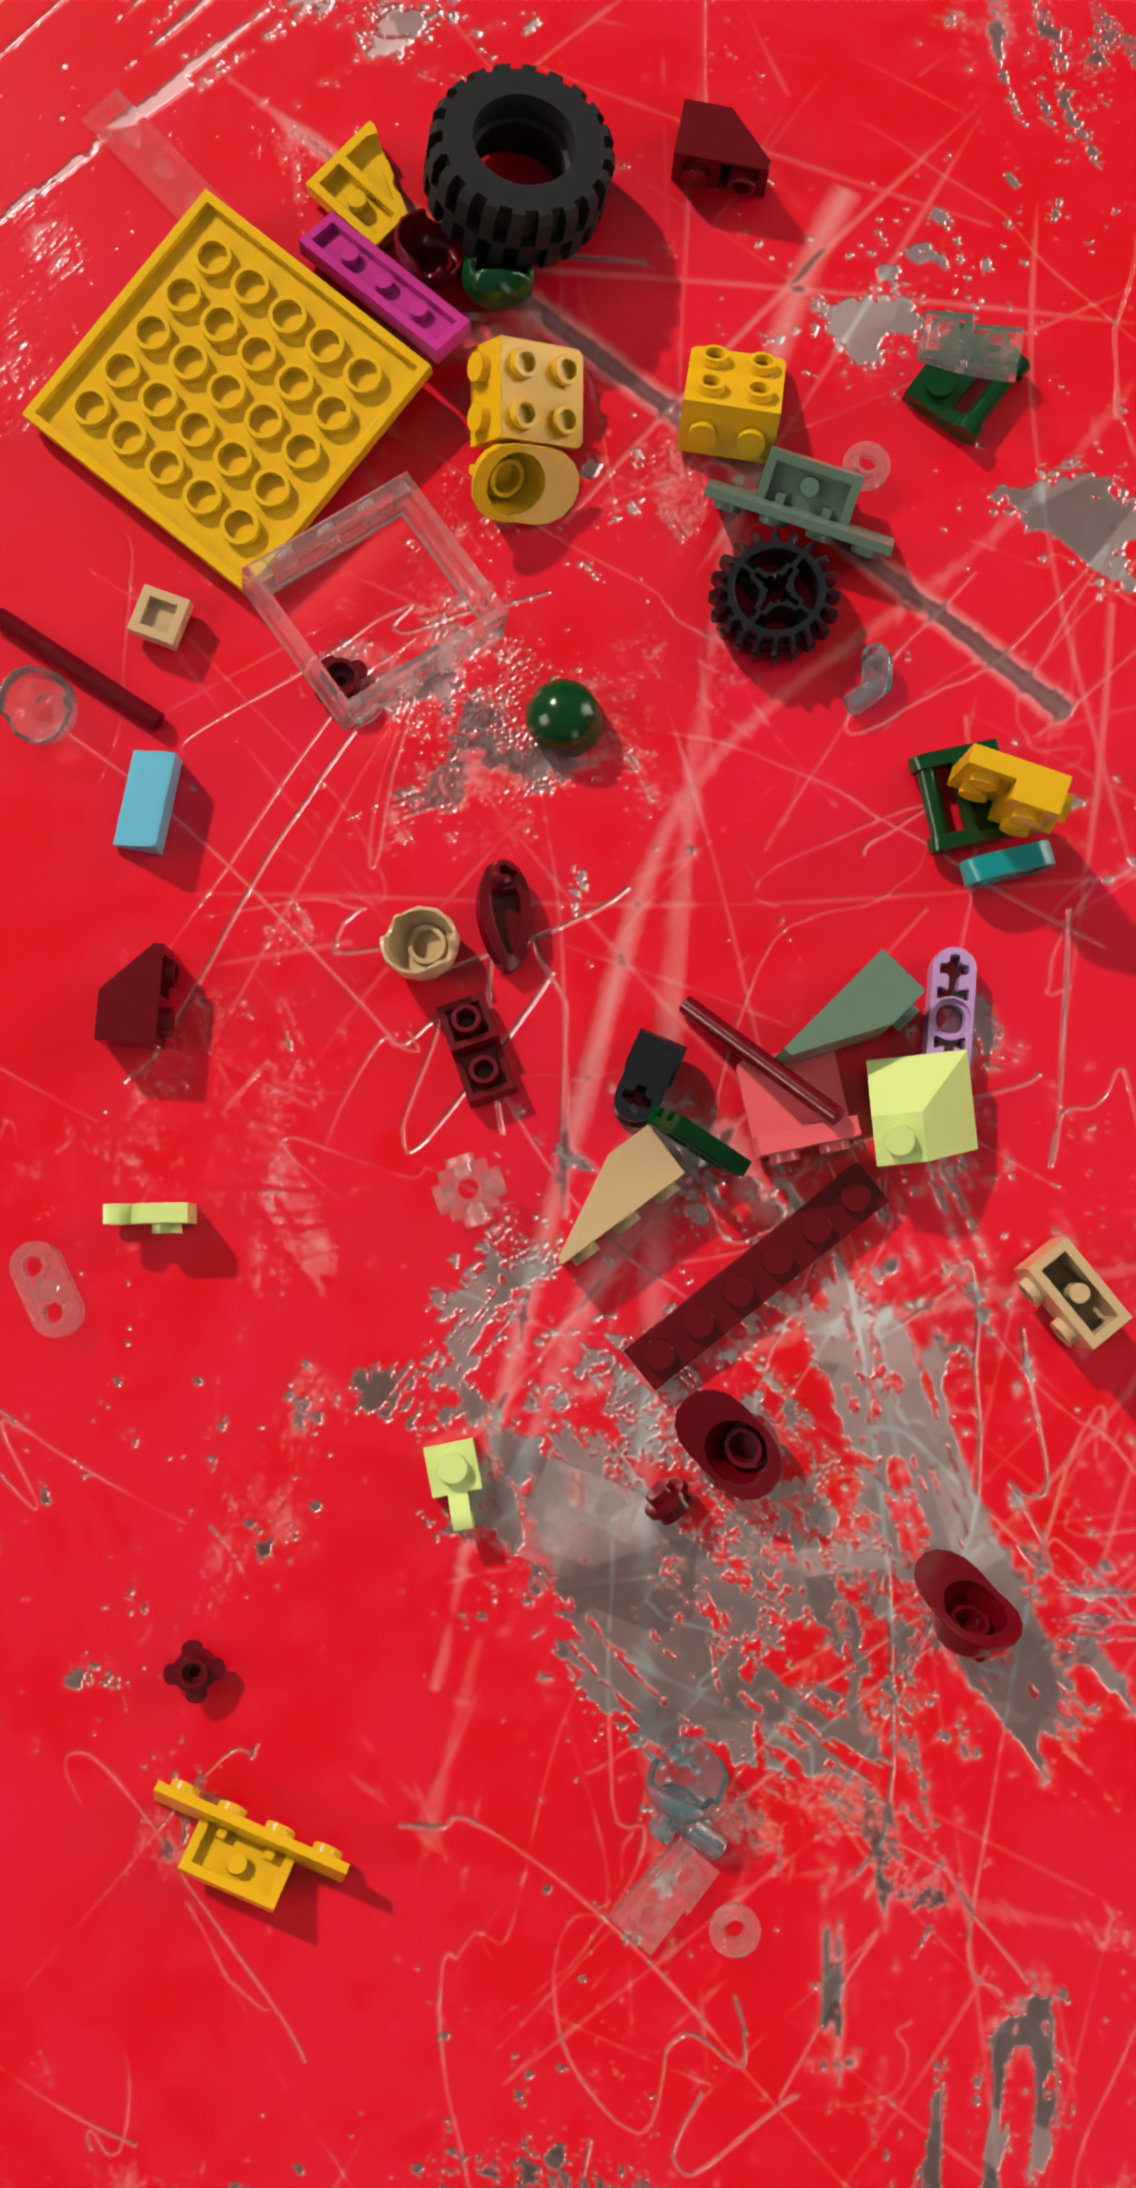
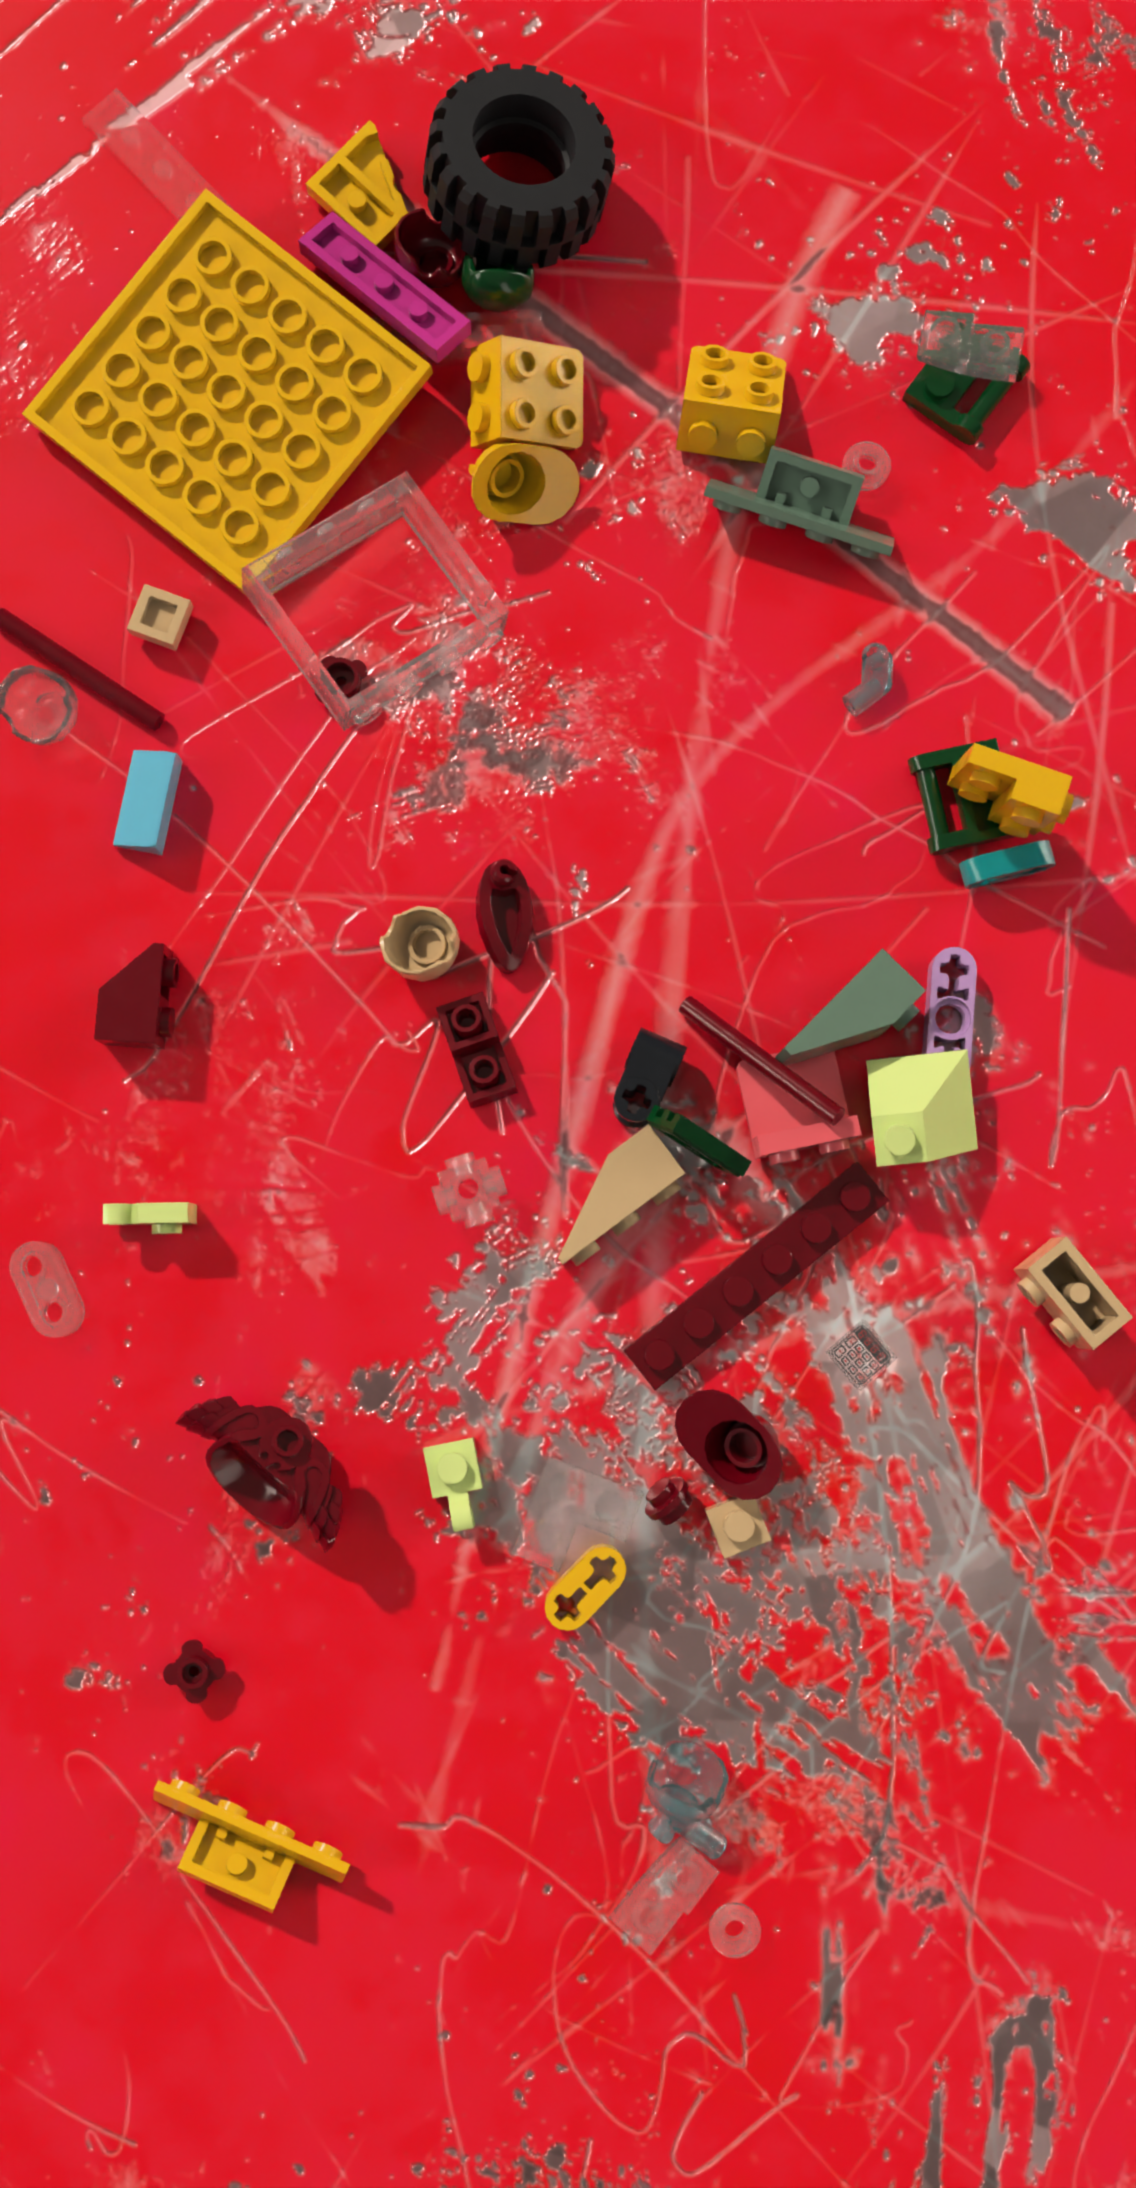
(269, 1465): none -> dark red piece
(564, 717): dark green hair -> none
(594, 1596): none -> yellow beam
(718, 151): dark red slope -> none
(737, 1525): none -> tan plate
(746, 572): black gear -> none
(861, 1354): none -> clear tile
(968, 1609): dark red piece -> none

